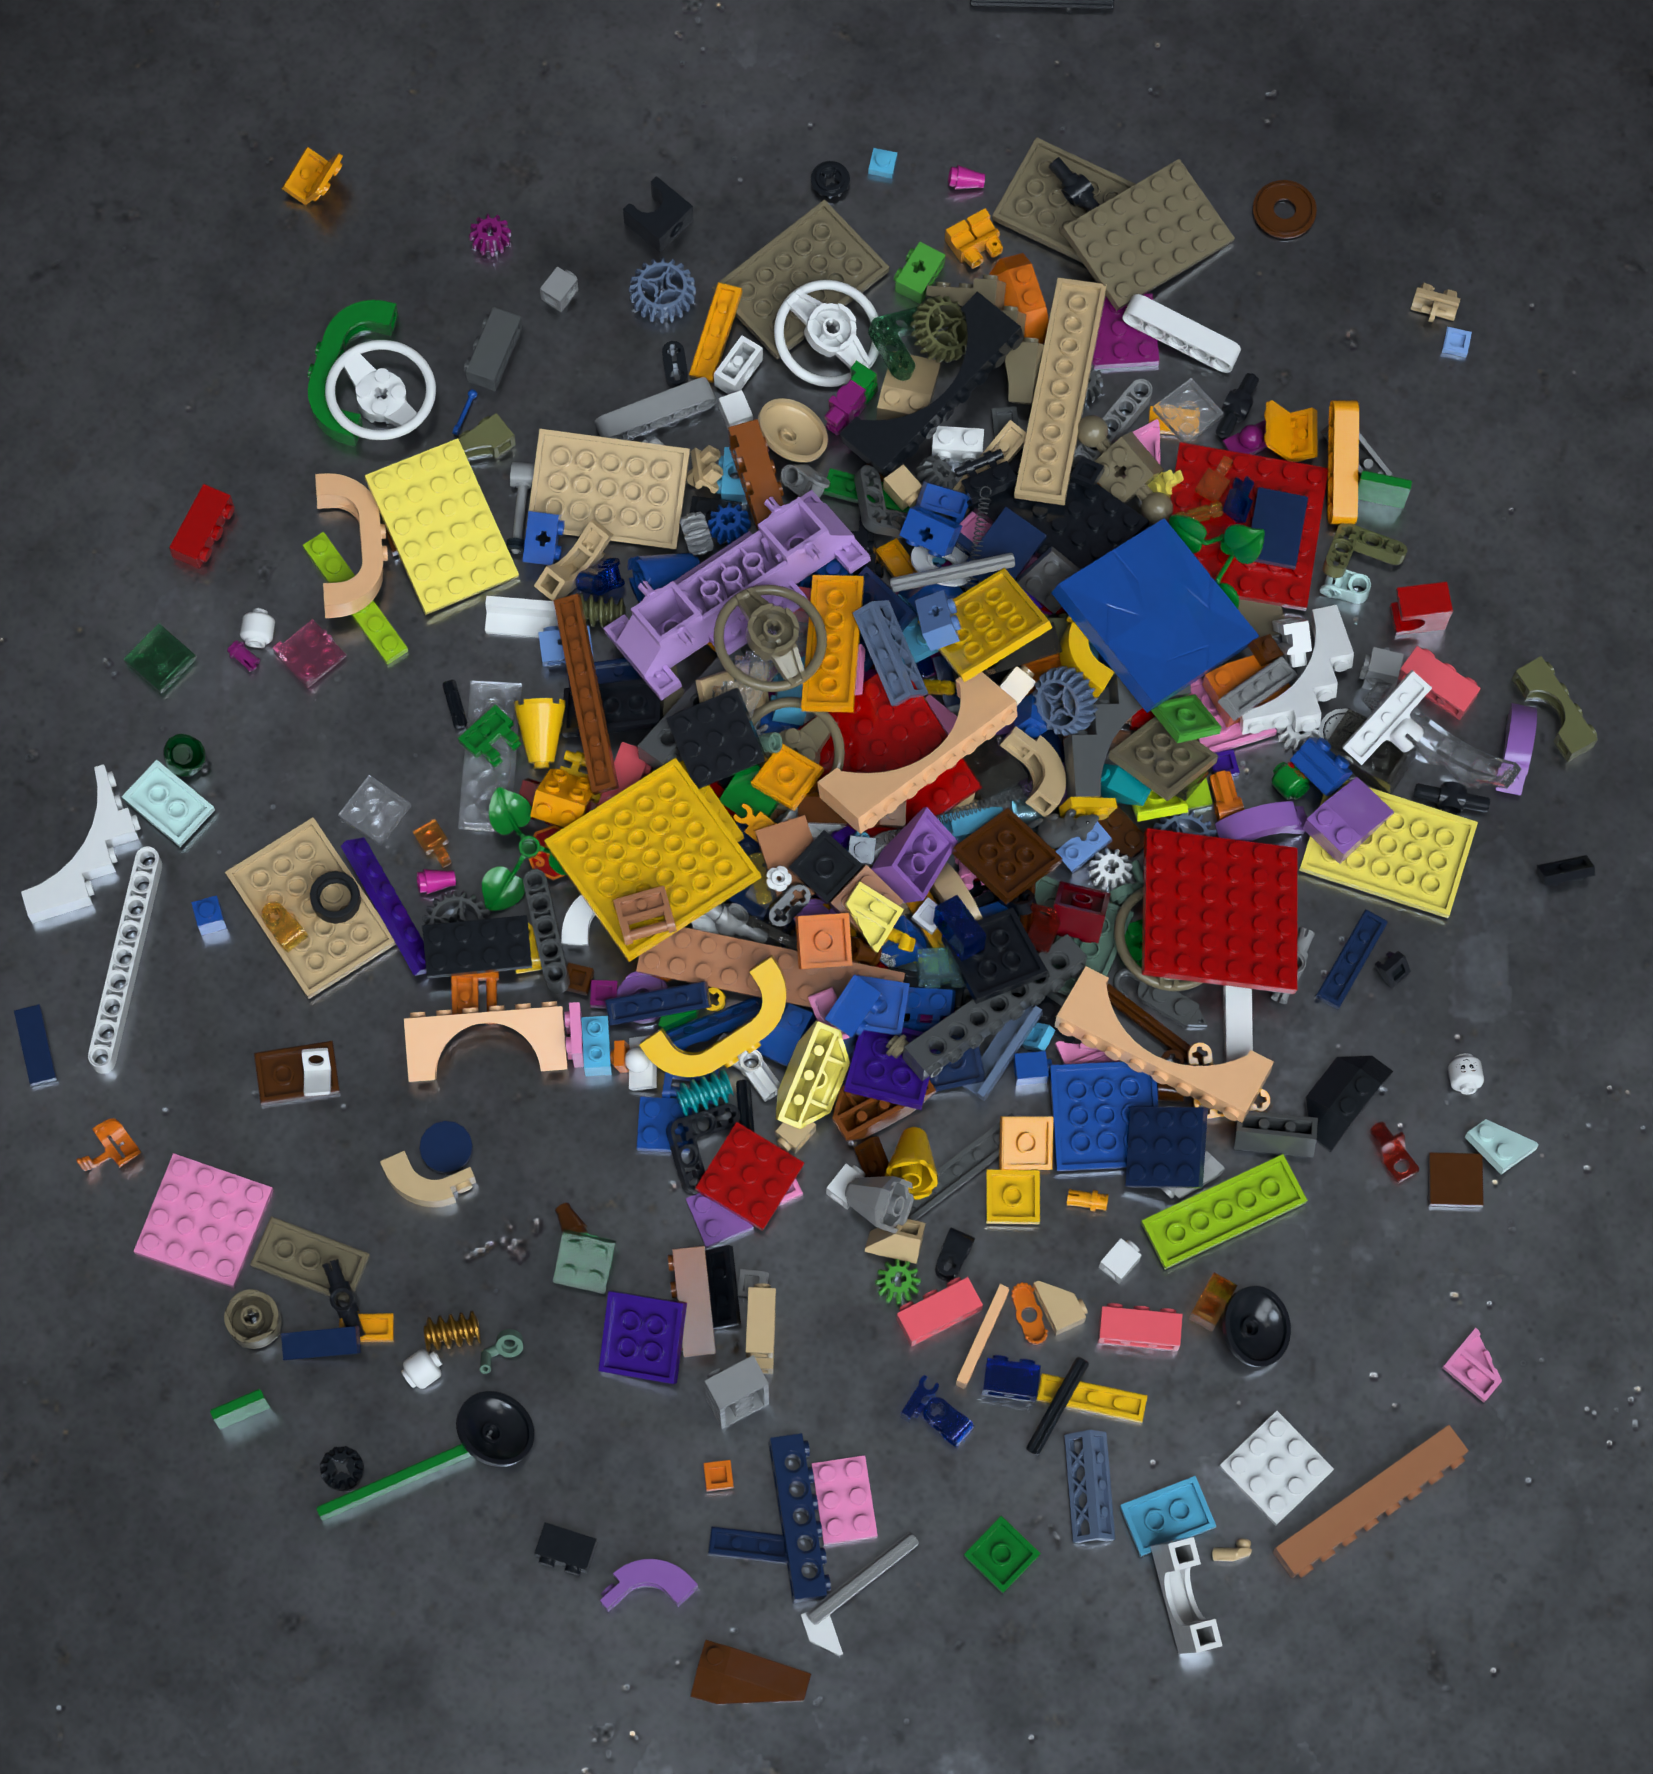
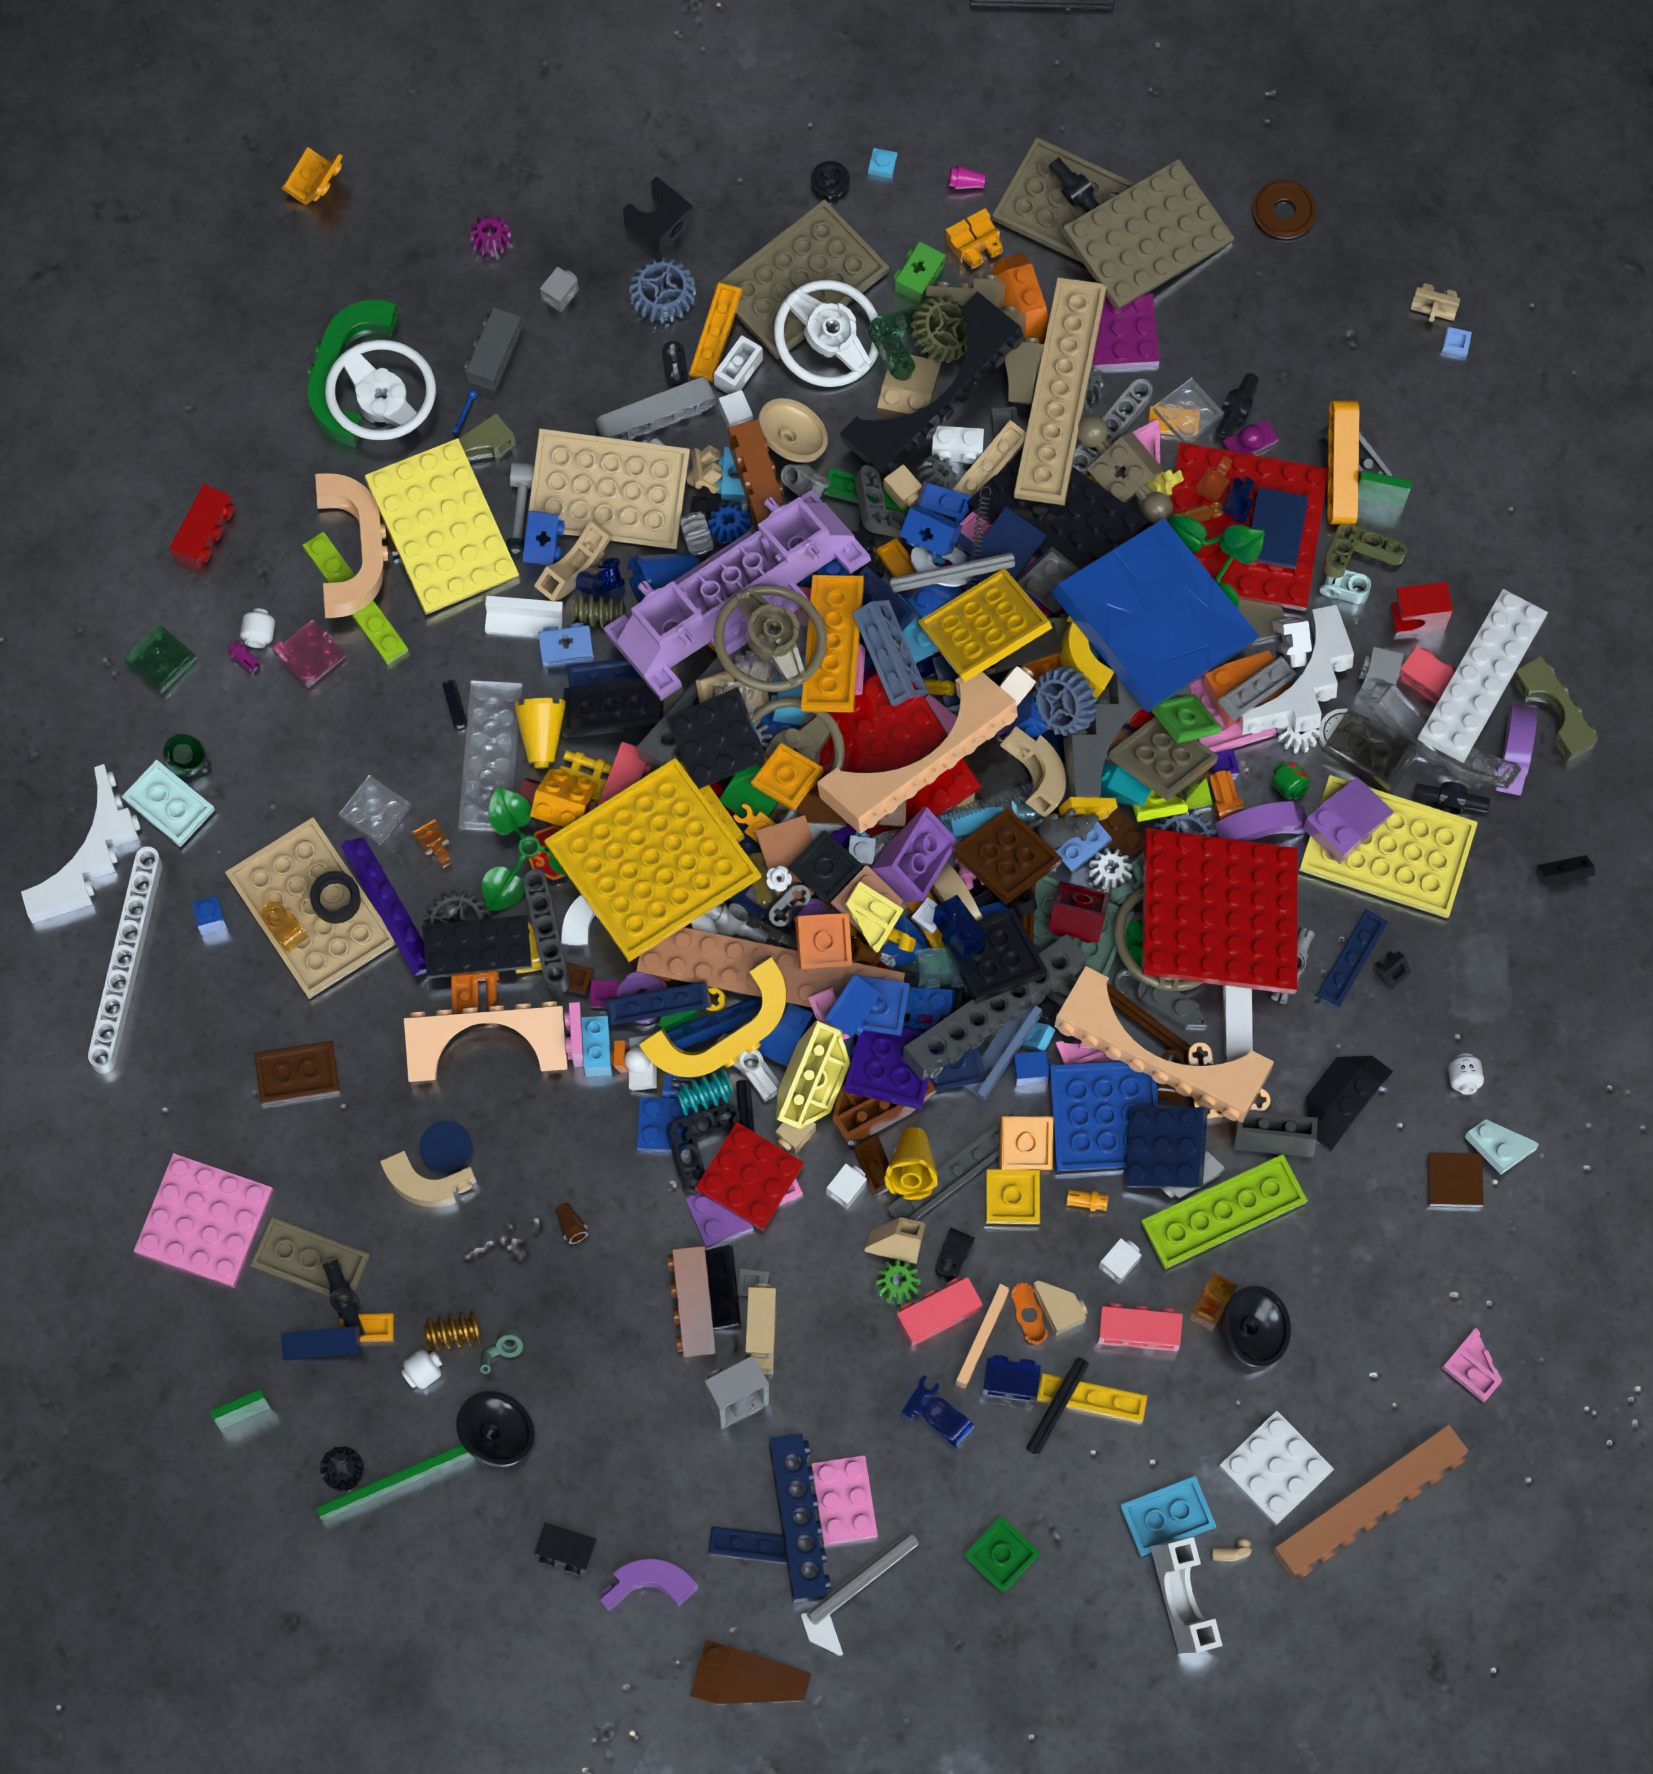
(35, 1045): dark blue tile -> none
(112, 1128): orange helmet -> none
(238, 1319): dark tan brick -> none
(316, 1076): white bracket -> none
(434, 880): dark pink cone -> none
(486, 732): green plate -> none
(584, 1261): clear green plate -> none
(586, 694): dark orange plate -> none
(642, 907): nougat plate -> none
(642, 1337): dark purple plate -> none
(718, 1475): orange plate -> none
(771, 742): sand green pin -> none
(851, 398): magenta hips -> none
(881, 1200): light grey cone -> none
(896, 1046): dark tan plate -> none
(938, 620): medium blue brick -> none
(998, 476): black plate -> none
(1043, 927): clear red bracket -> none
(1087, 473): black plate -> none
(1095, 1485): sand blue fence -> none
(1181, 333): white beam -> none
(1265, 649): reddish brown plate -> none
(1291, 434): light orange bracket -> none
(1322, 765): blue brick -> none
(1390, 720): white plate -> none
(1393, 1151): clear red bracket -> none
(1482, 676): none -> white plate

